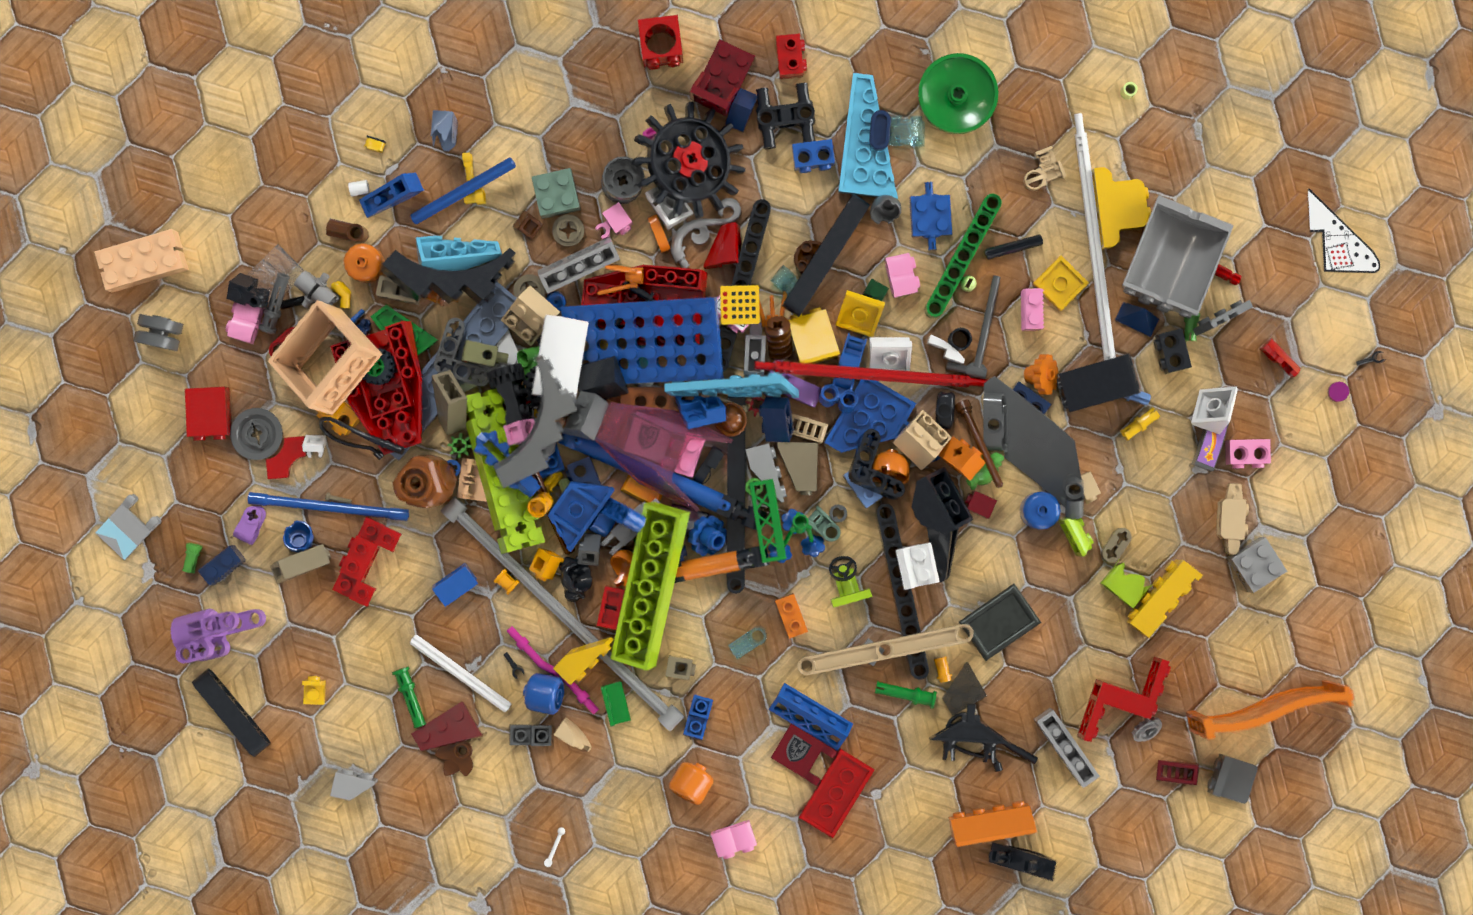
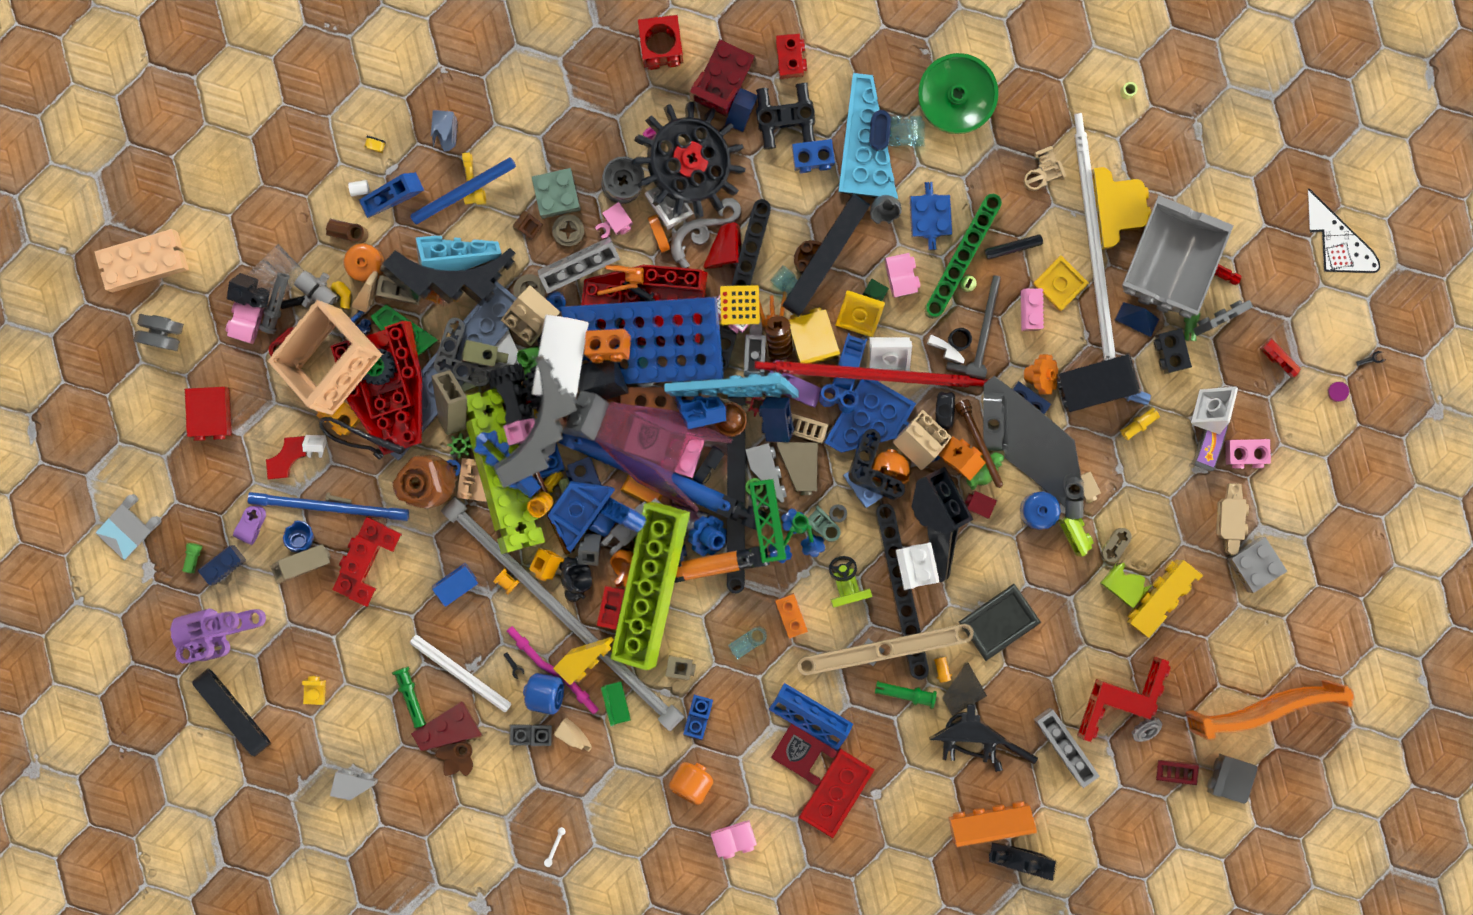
(242, 432): dark grey gear -> none
(366, 294): none -> tan slope
(608, 340): none -> orange brick

